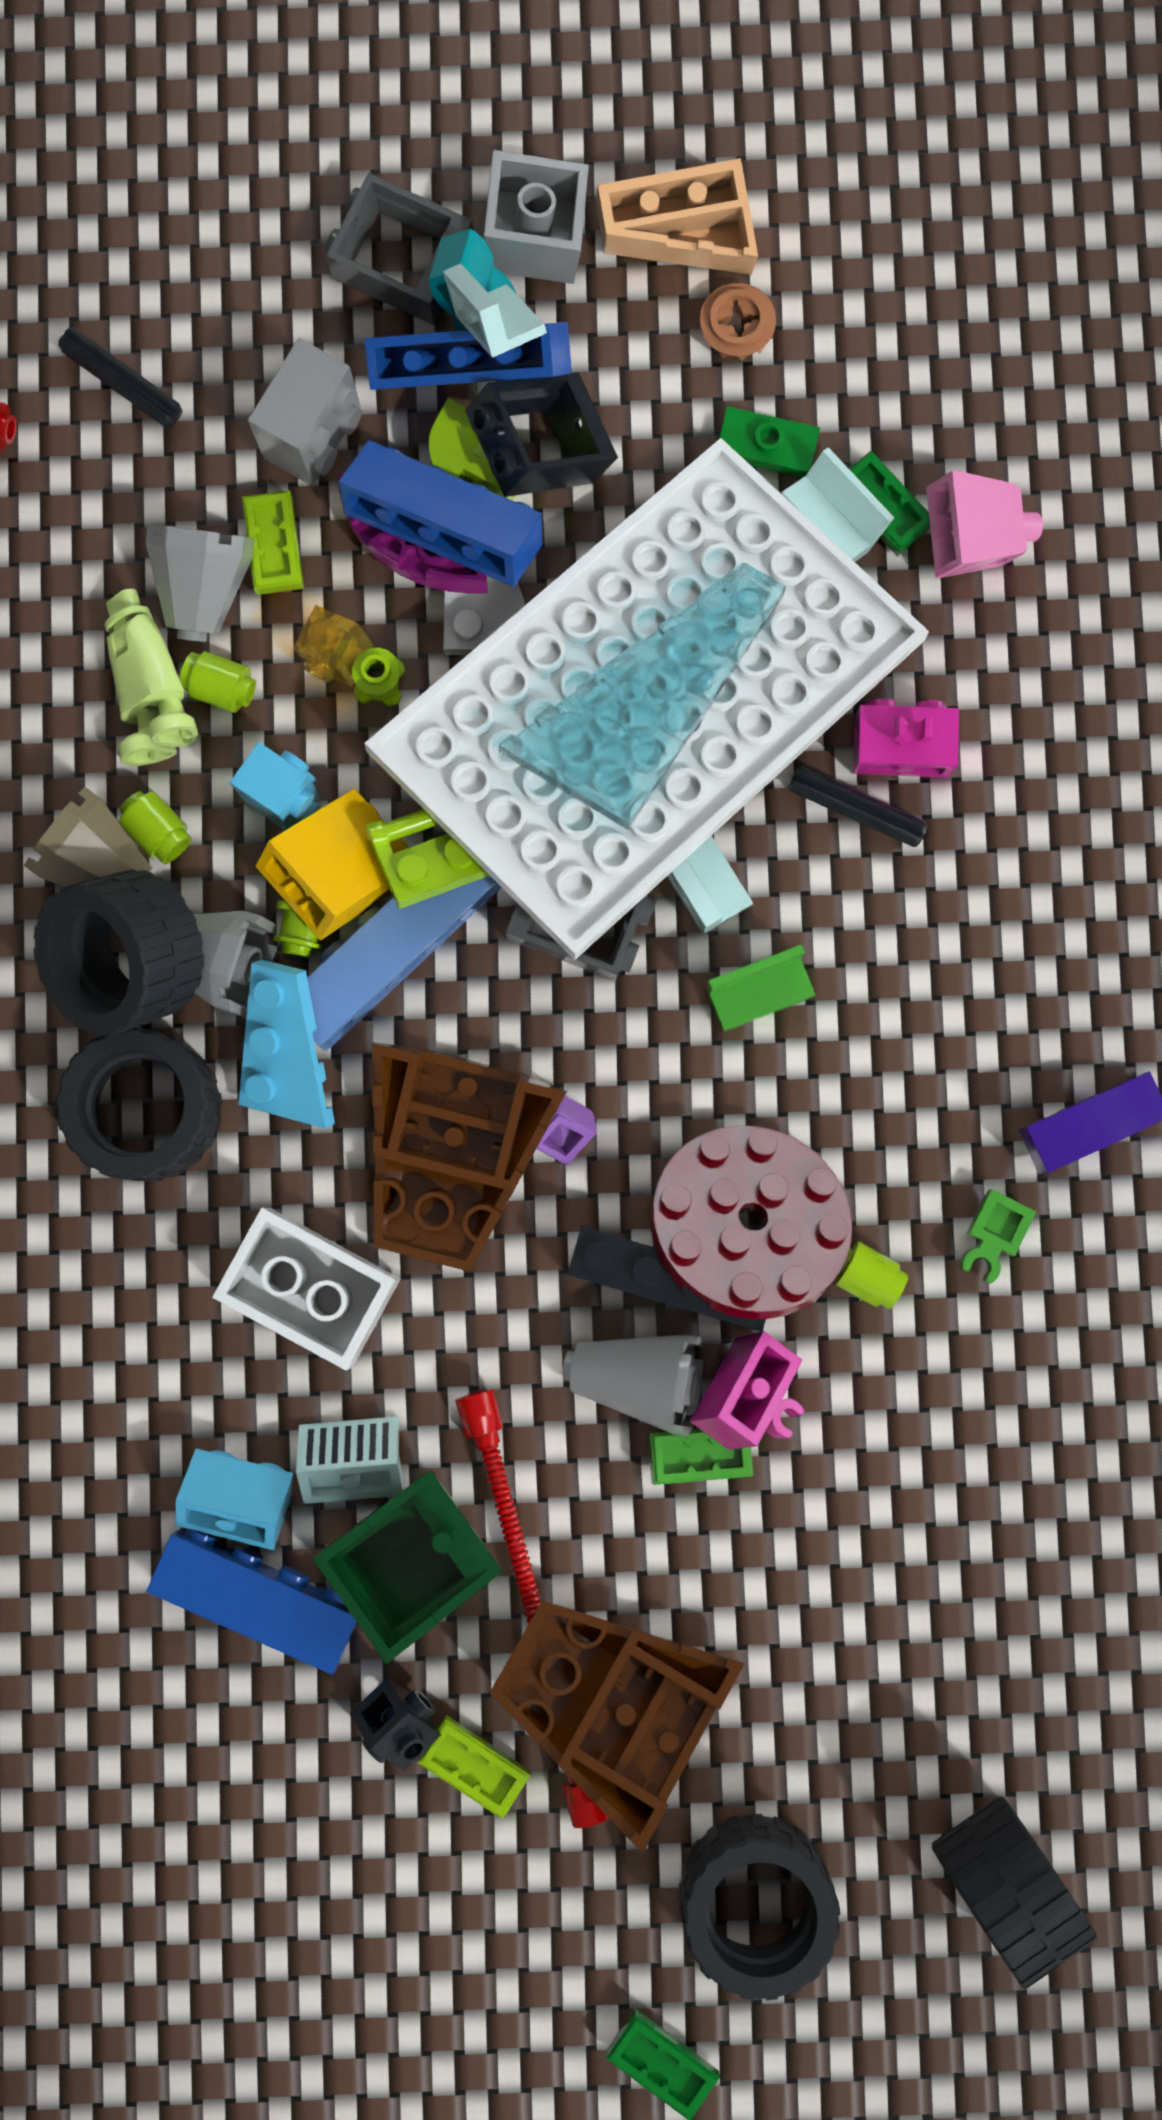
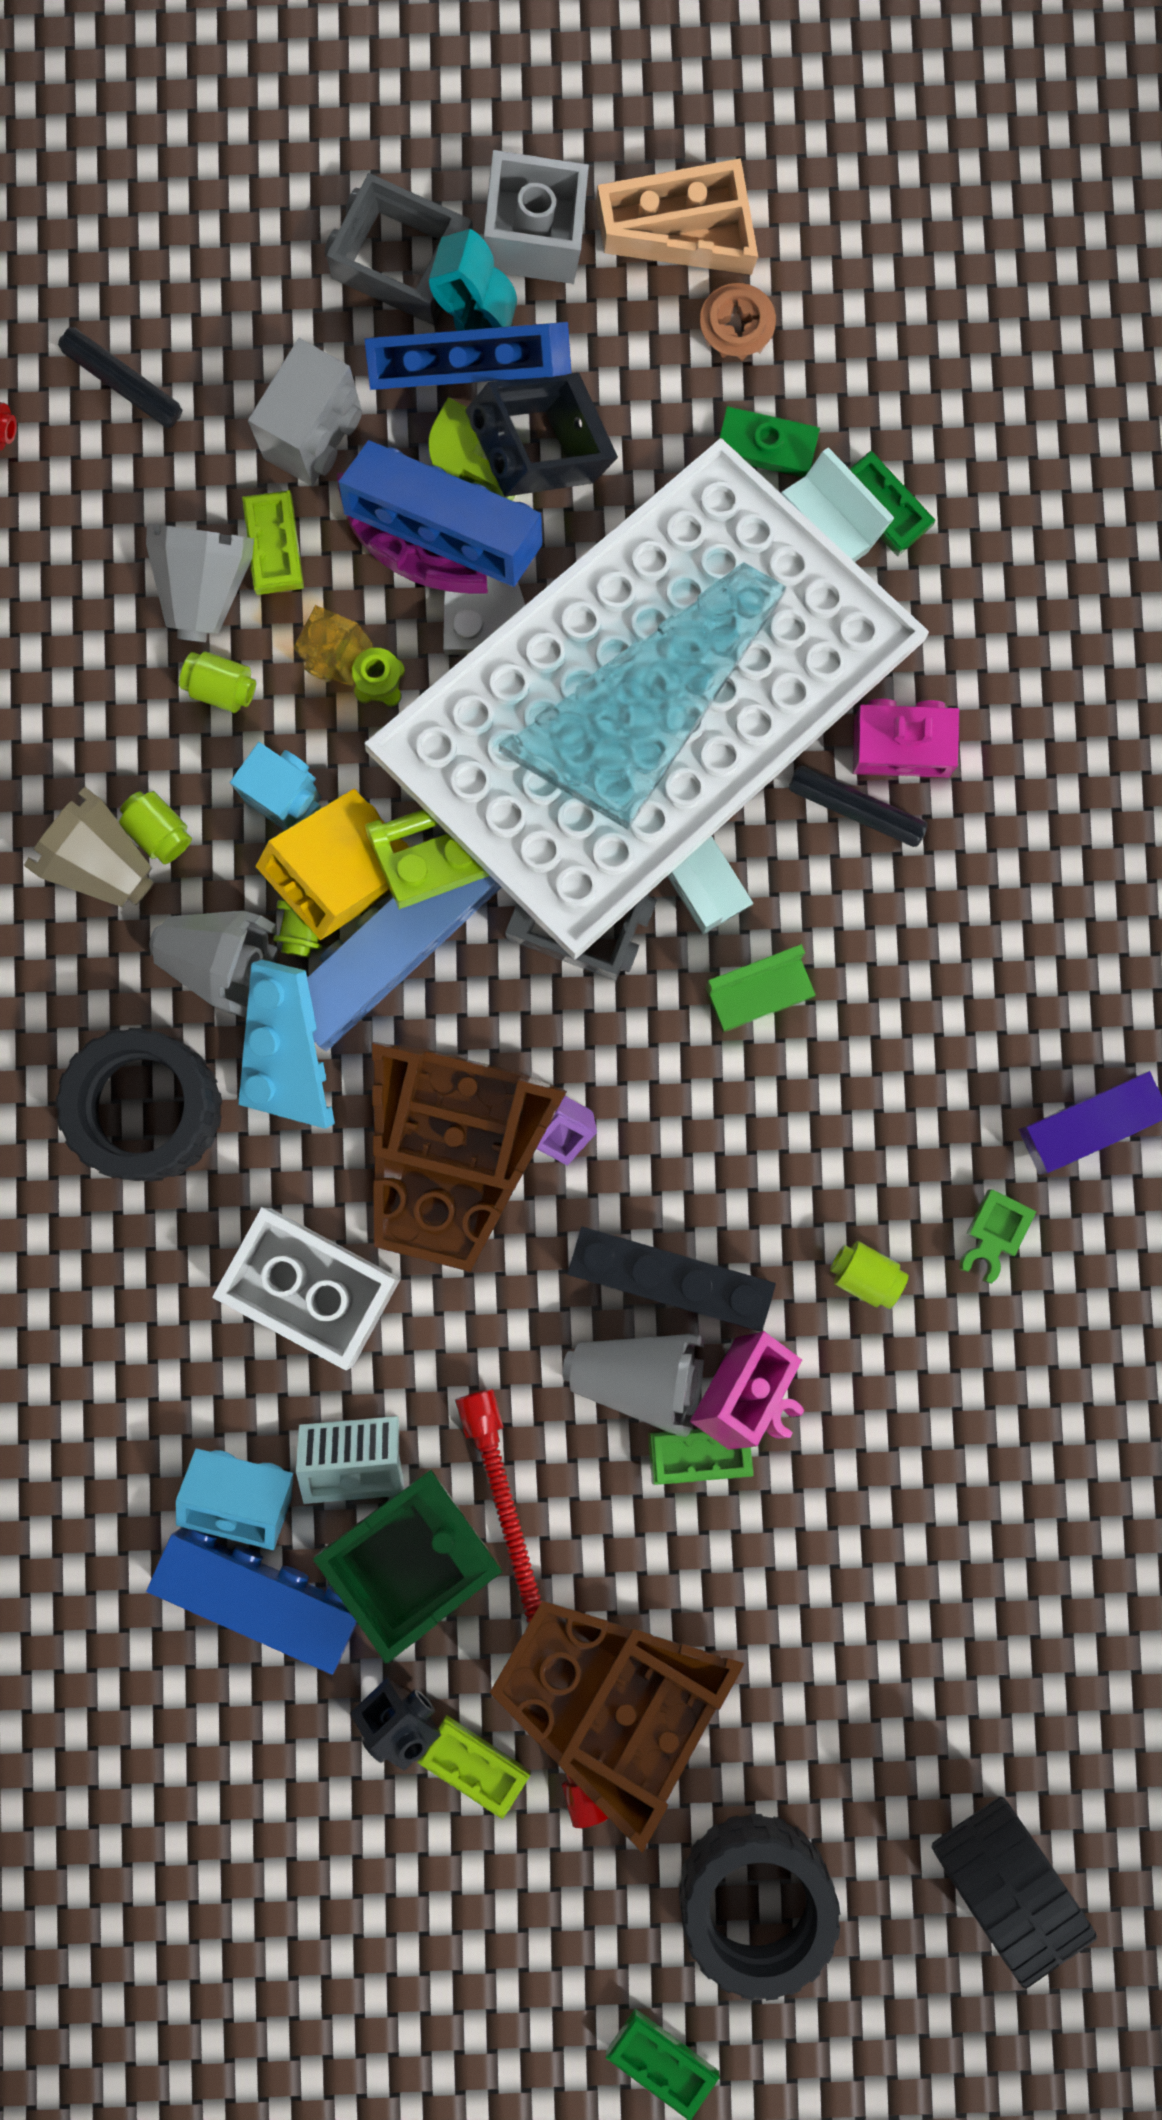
(79, 962): black tyre -> none
(145, 684): yellowish green piece -> none
(495, 317): light aqua panel -> none
(740, 1268): plate -> none
(977, 523): bright pink torso -> none

